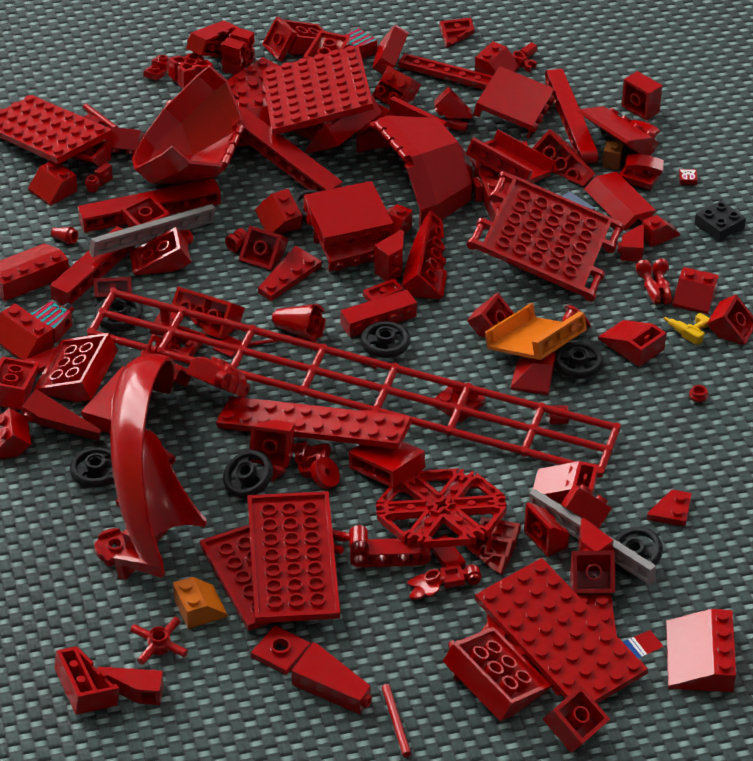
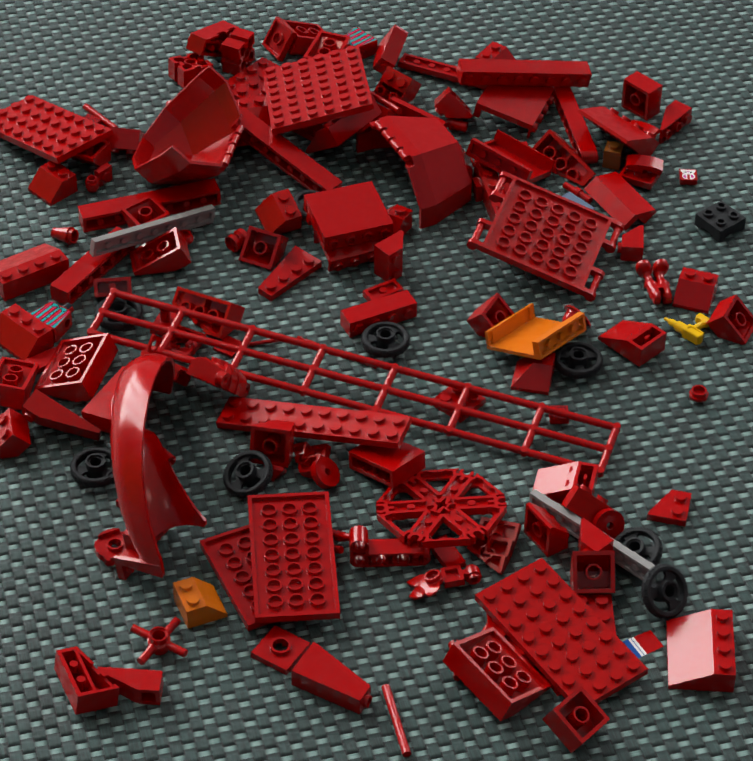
(158, 68): red slope -> none
(302, 321): red cone -> none
(386, 103): none -> red bar
(424, 268): red wedge -> none
(456, 30): red wing -> none
(522, 56): red bar -> none
(523, 72): none -> red brick
(578, 192): none -> red bar
(610, 515): none -> red piece
(658, 230): red slope -> none
(665, 591): none -> black wheel
(674, 118): none -> red slope

